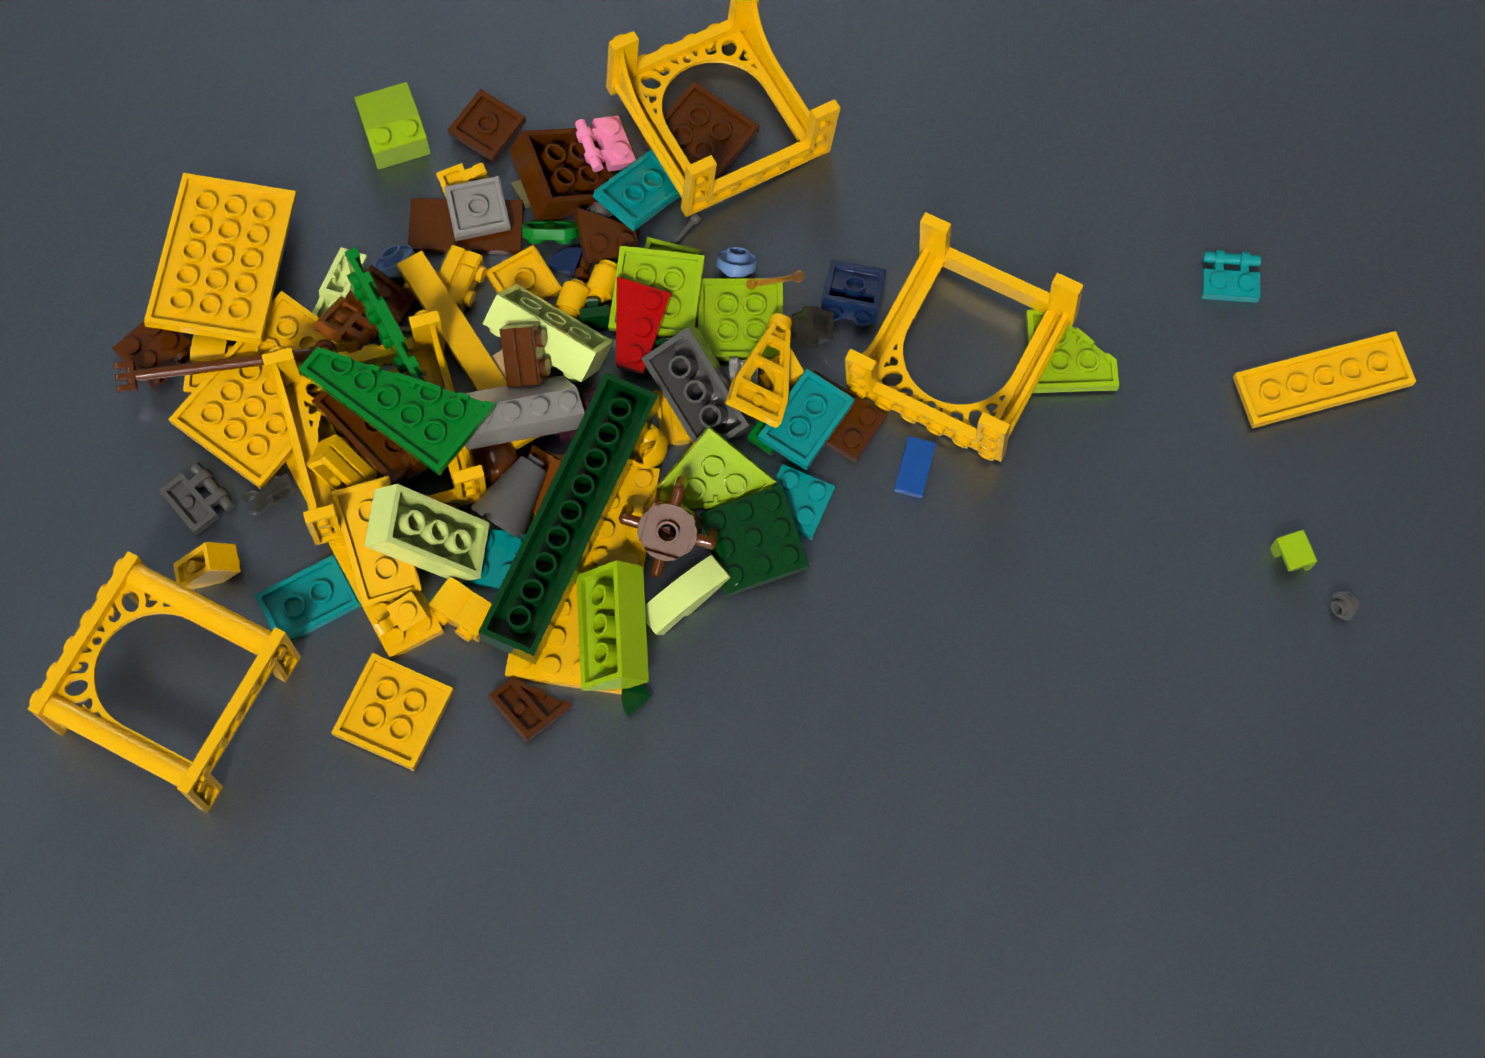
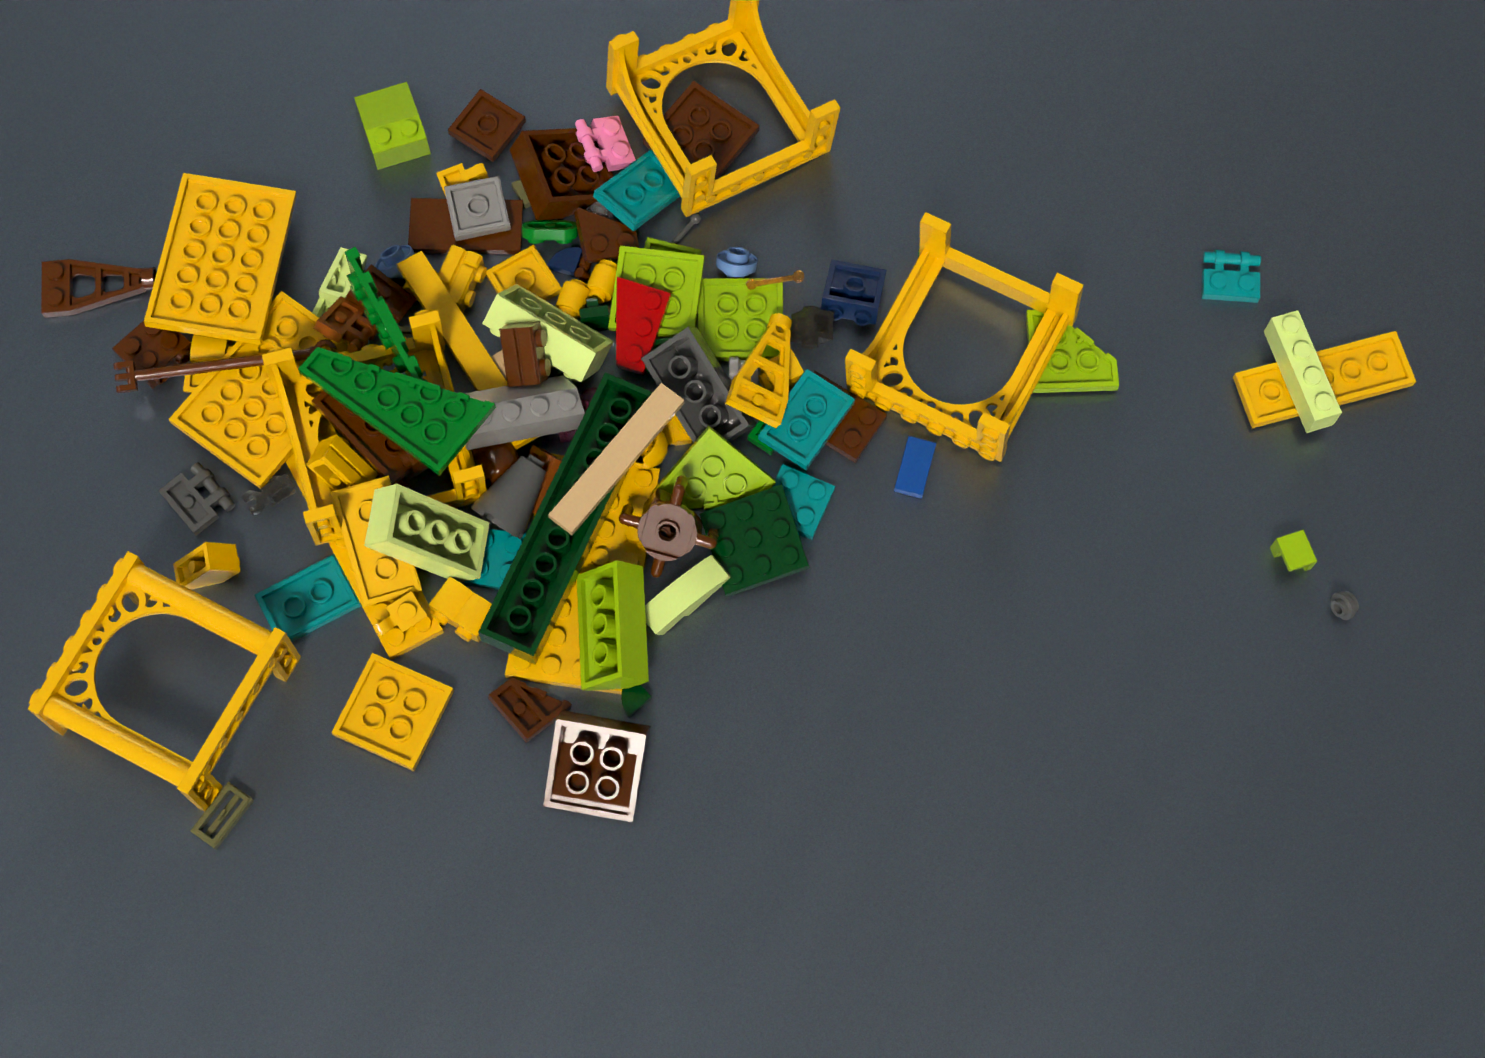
(58, 285): none -> reddish brown plate
(231, 822): none -> olive tile
(596, 765): none -> reddish brown slope
(616, 459): none -> tan tile
(1302, 371): none -> yellowish green brick

